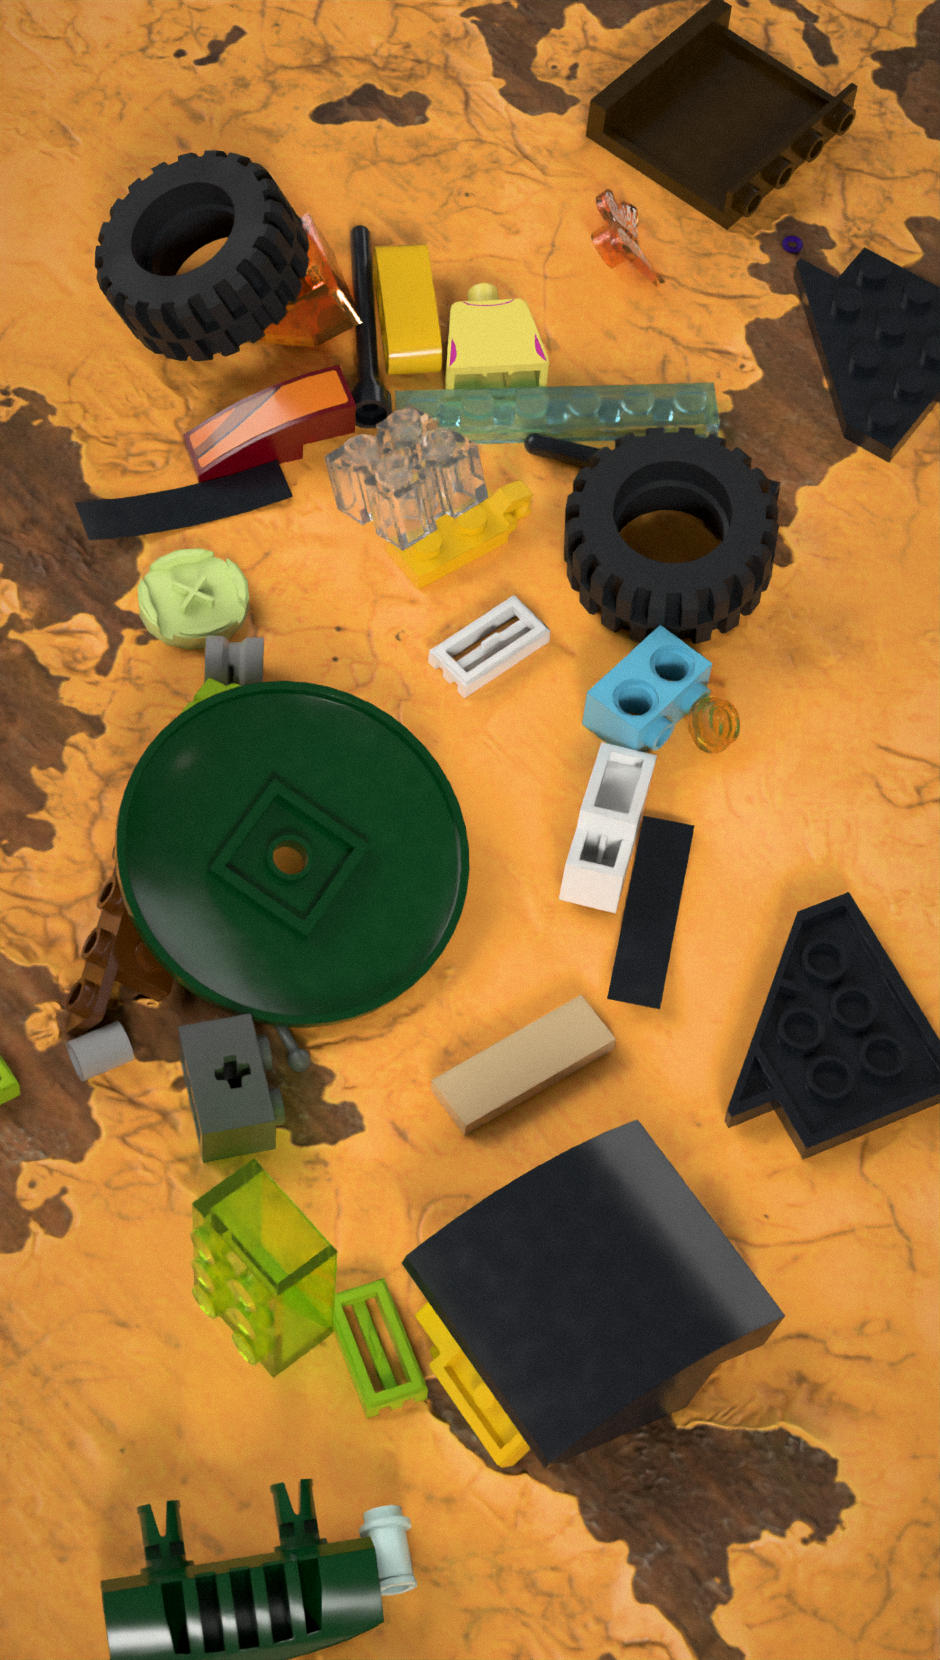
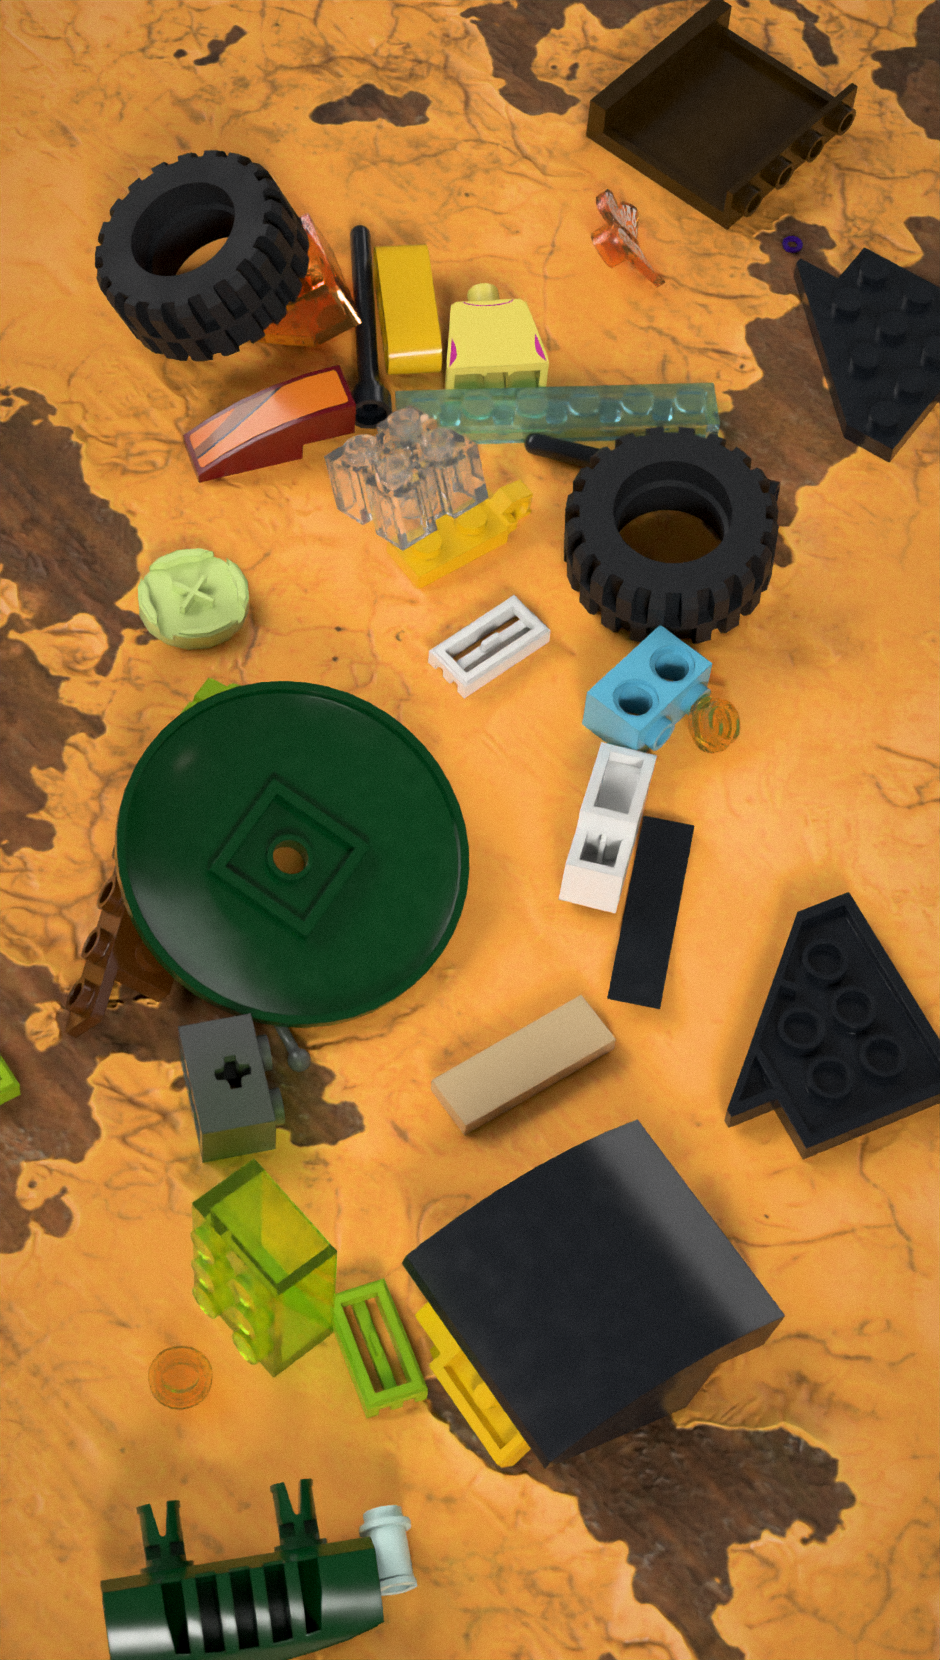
(100, 1051): light grey hinge -> none
(180, 1377): none -> clear yellow plate
(184, 505): black sticker -> none
(234, 661): light grey wheel -> none

